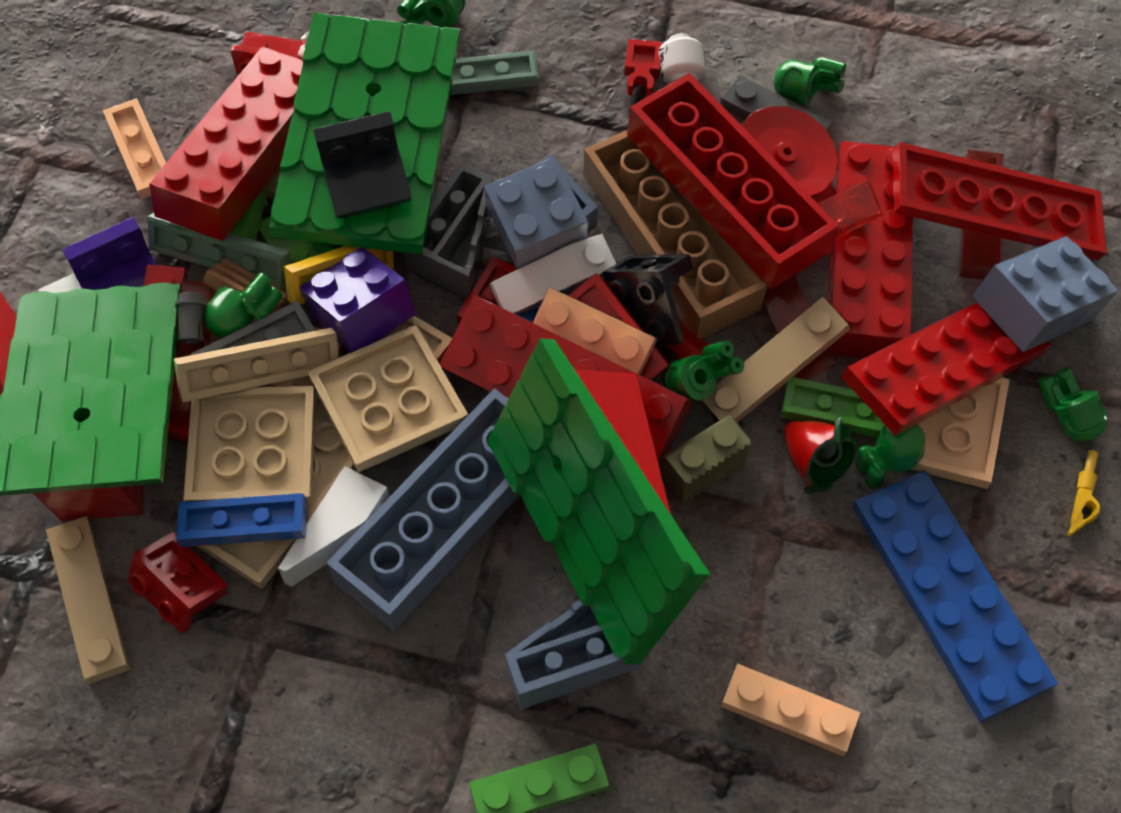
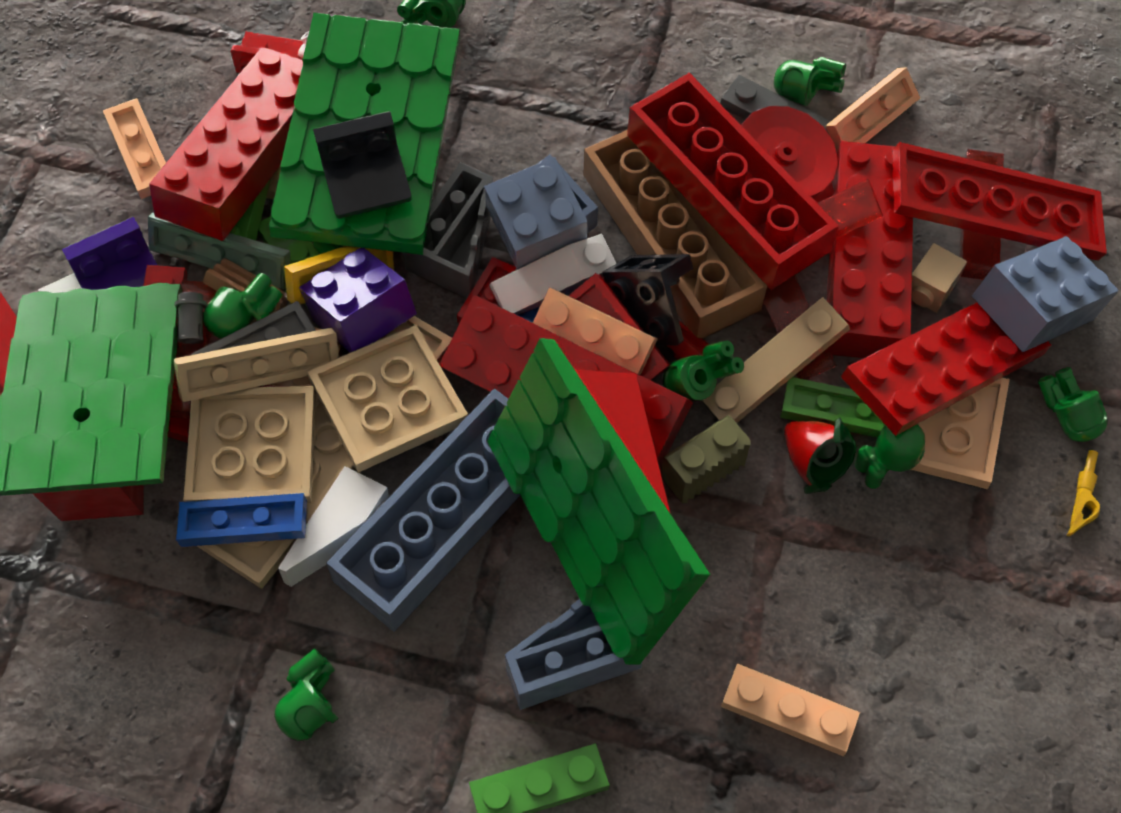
(87, 600): tan plate -> none
(174, 581): red bracket -> none
(304, 706): none -> green piece
(495, 73): sand green tile -> none
(642, 64): red plate -> none
(680, 56): white head -> none
(874, 109): none -> light nougat plate
(936, 277): none -> tan brick
(954, 596): blue plate -> none

